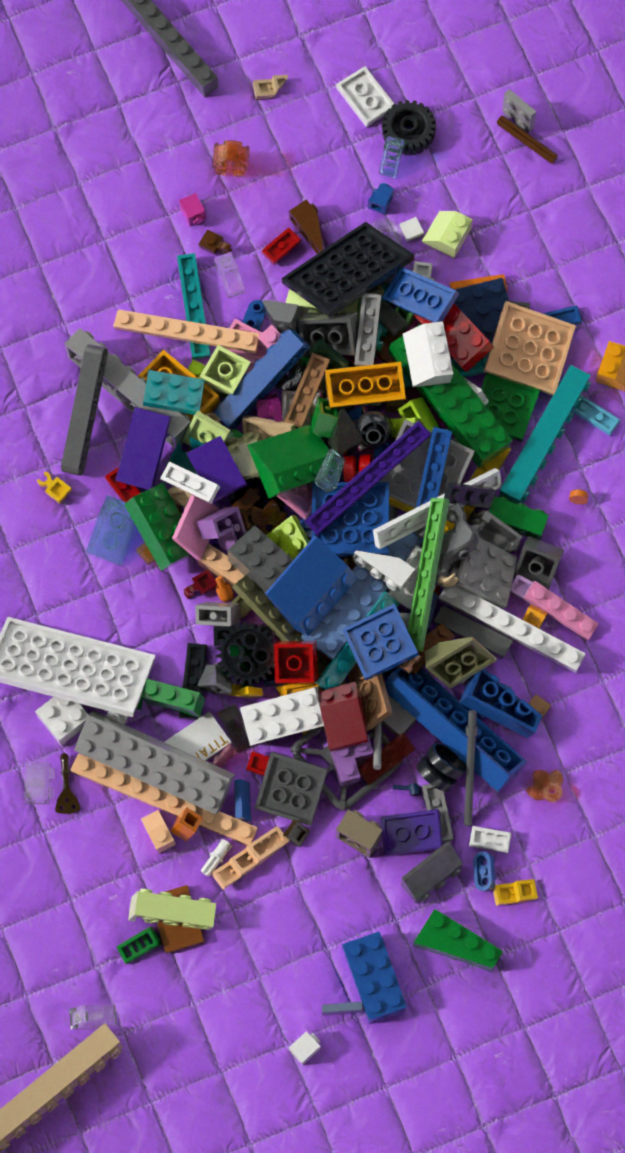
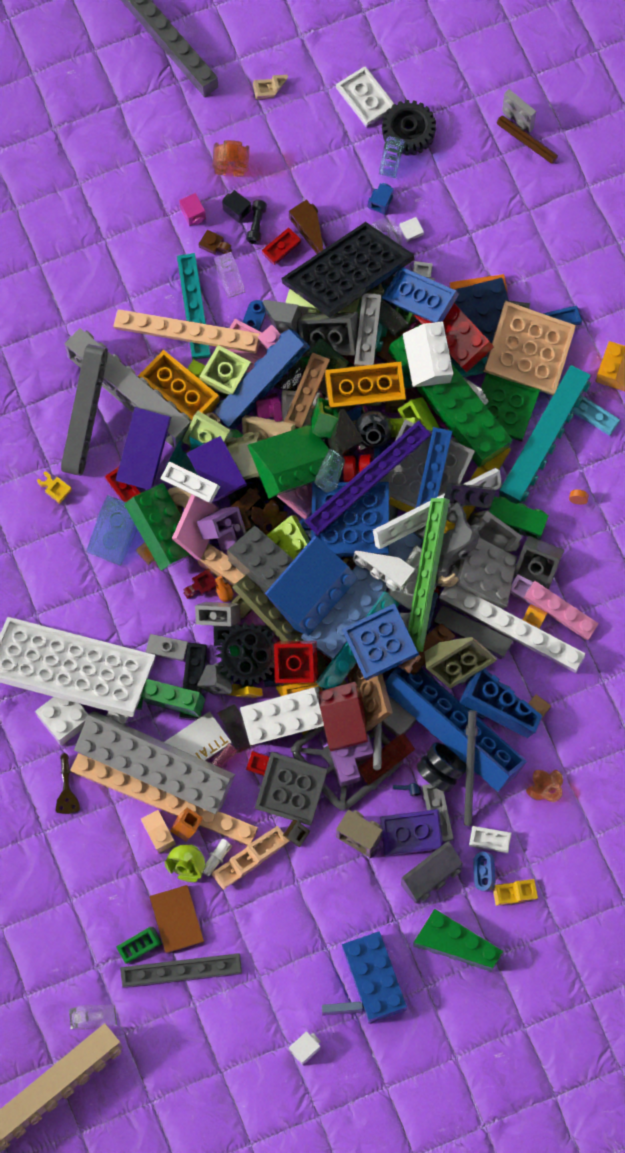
(38, 783): clear brick -> none
(166, 647): none -> light grey plate
(172, 909): yellowish green wedge -> none
(173, 392): teal plate -> none
(181, 970): none -> dark grey tile
(186, 862): none -> lime cylinder
(236, 206): none -> black brick
(242, 800): blue tile -> none
(254, 235): none -> black piece
(448, 232): yellowish green slope -> none

